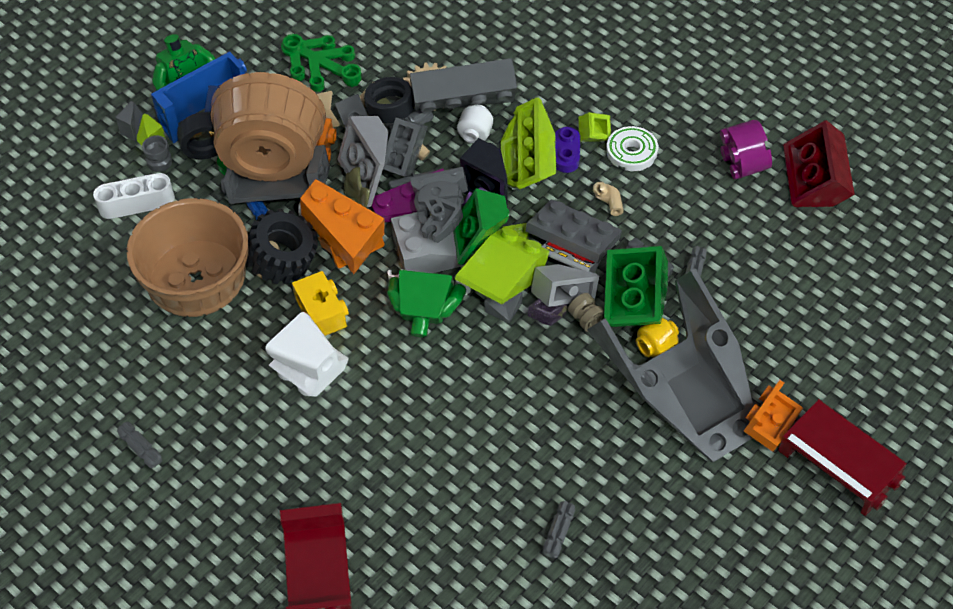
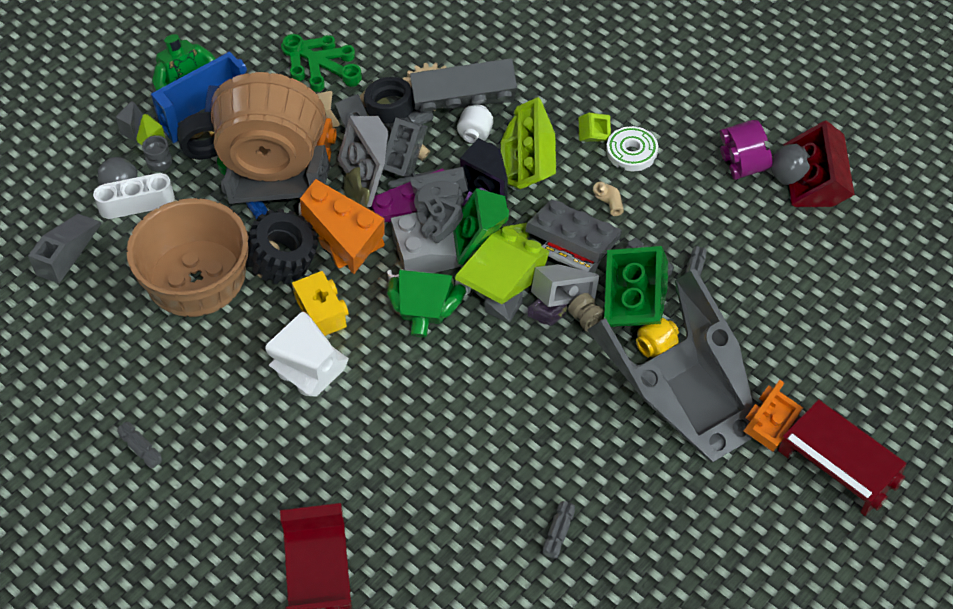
(61, 247): none -> dark grey slope
(115, 170): none -> dark grey hair
(567, 149): dark purple plate -> none
(790, 163): none -> dark grey hair

